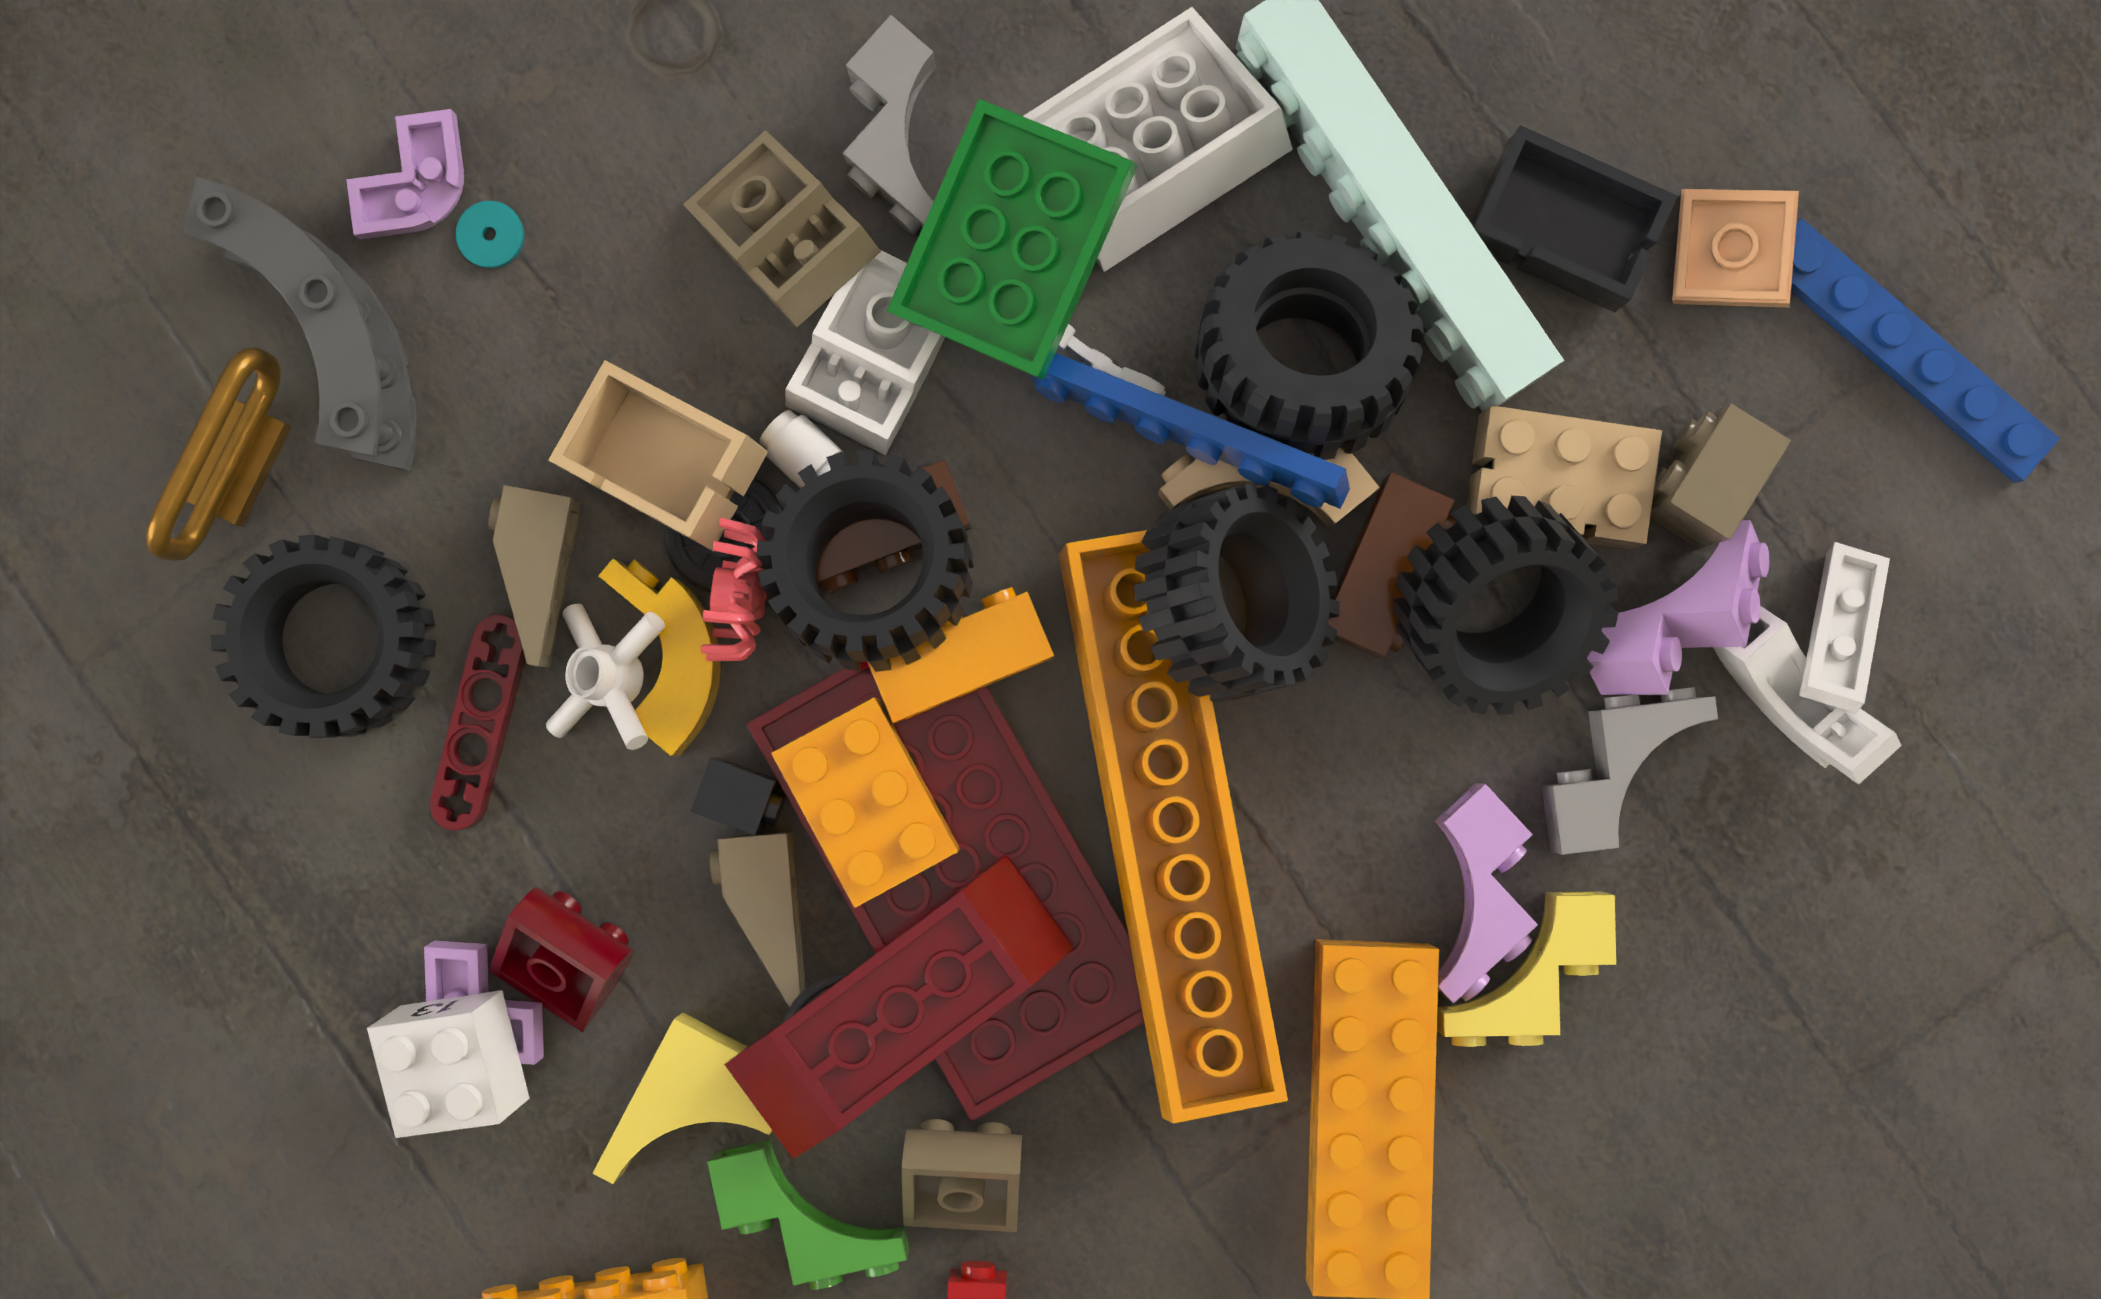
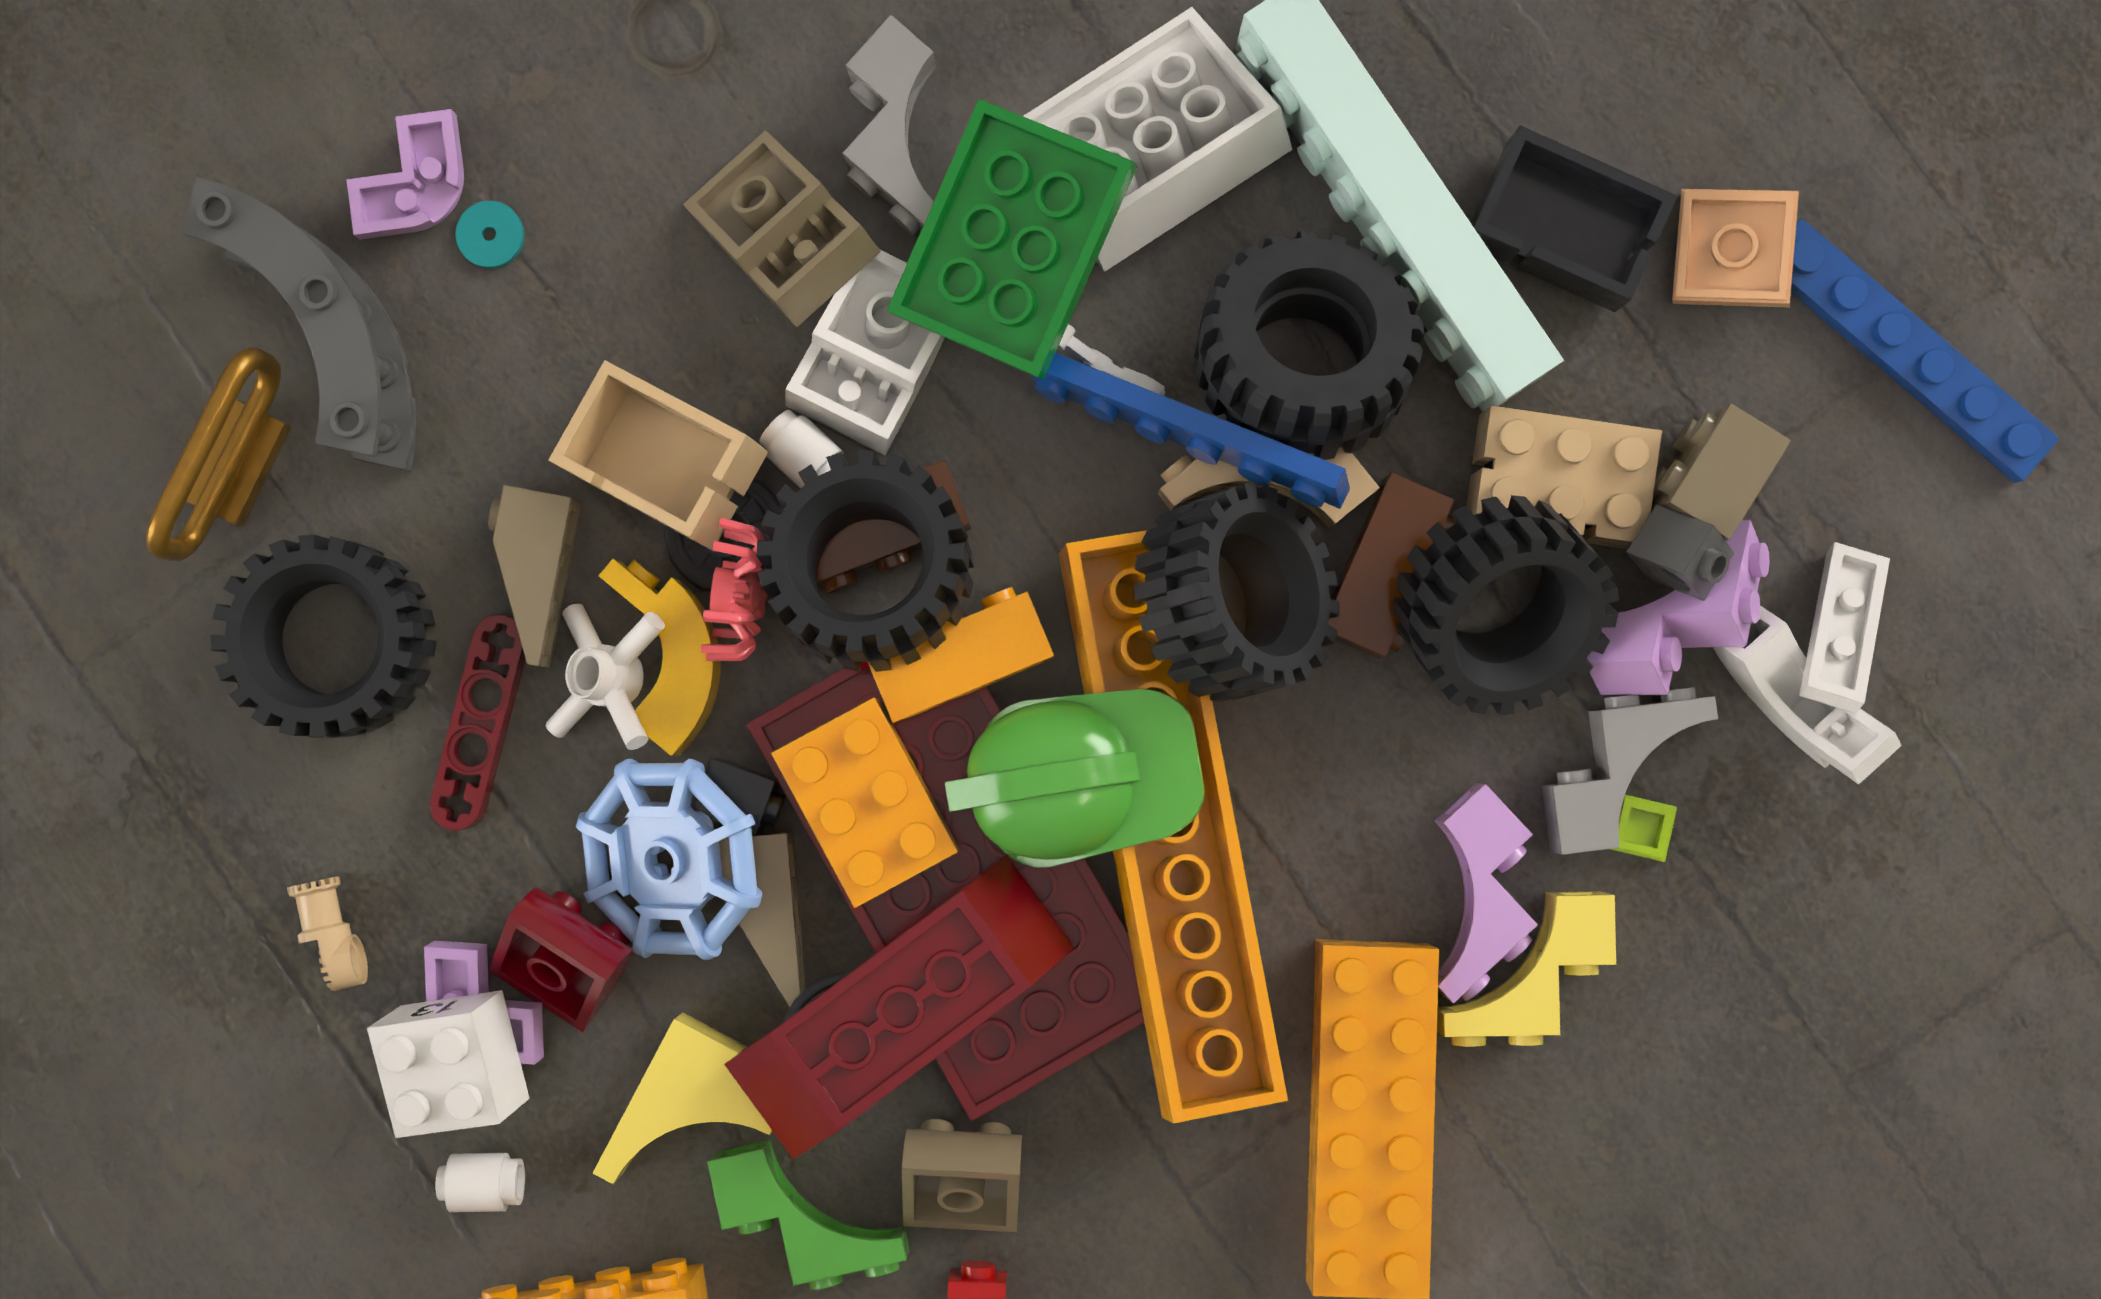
(322, 921): none -> tan connector
(480, 1182): none -> white brick
(694, 850): none -> light blue plate
(1082, 775): none -> bright green piece
(1645, 828): none -> lime tile
(1680, 552): none -> dark grey brick

